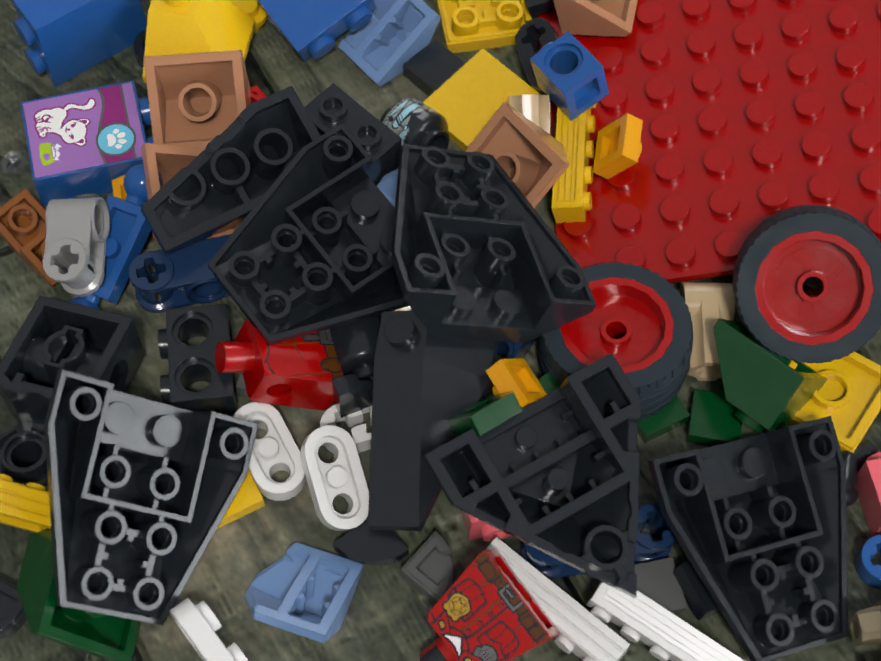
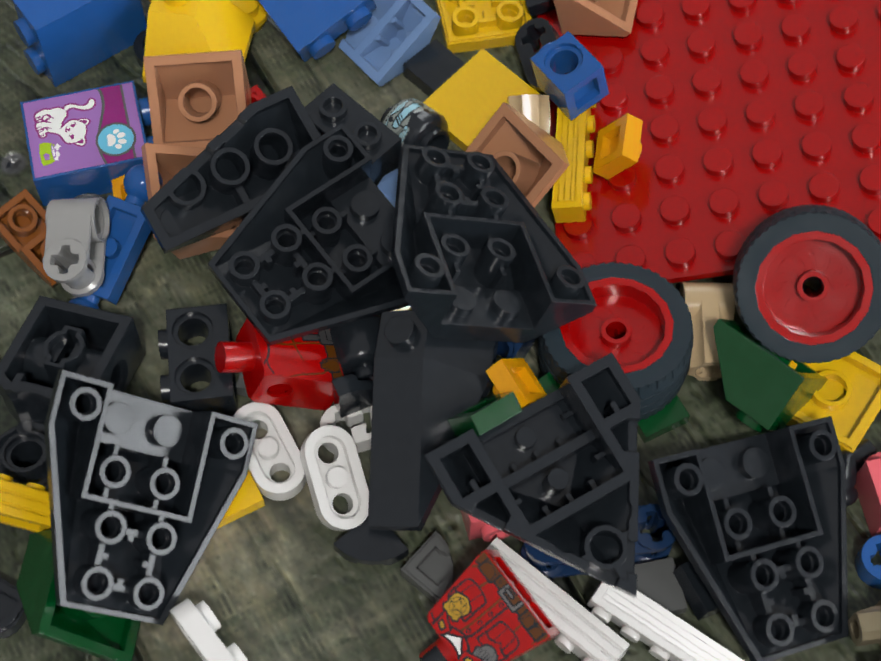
(180, 275): dark blue piece -> none
(305, 592): medium blue slope -> none
(712, 419): dark green tile -> none

